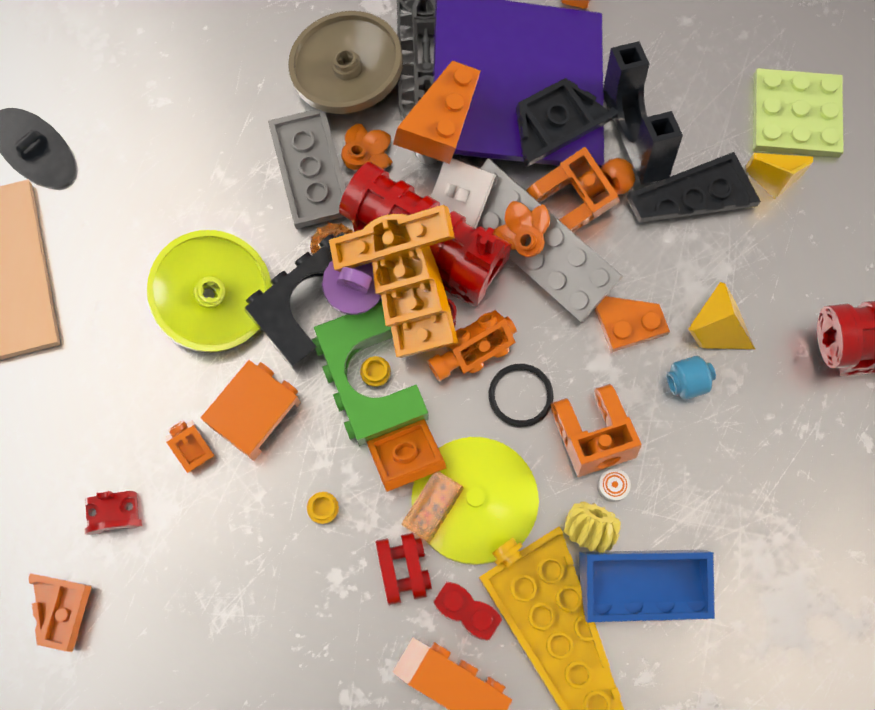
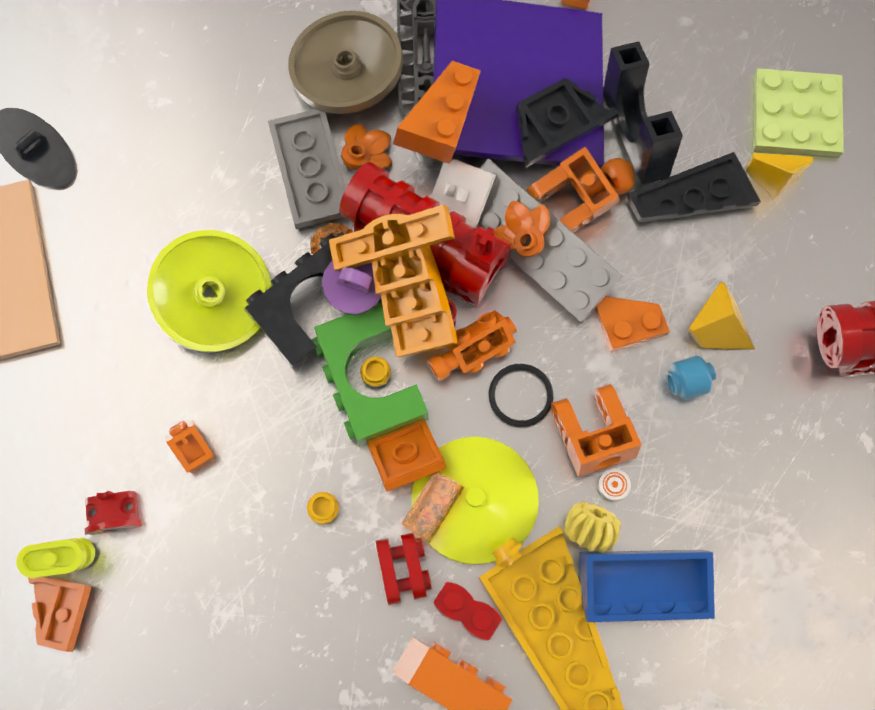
(55, 557): none -> neon yellow brick
(250, 408): orange panel -> none

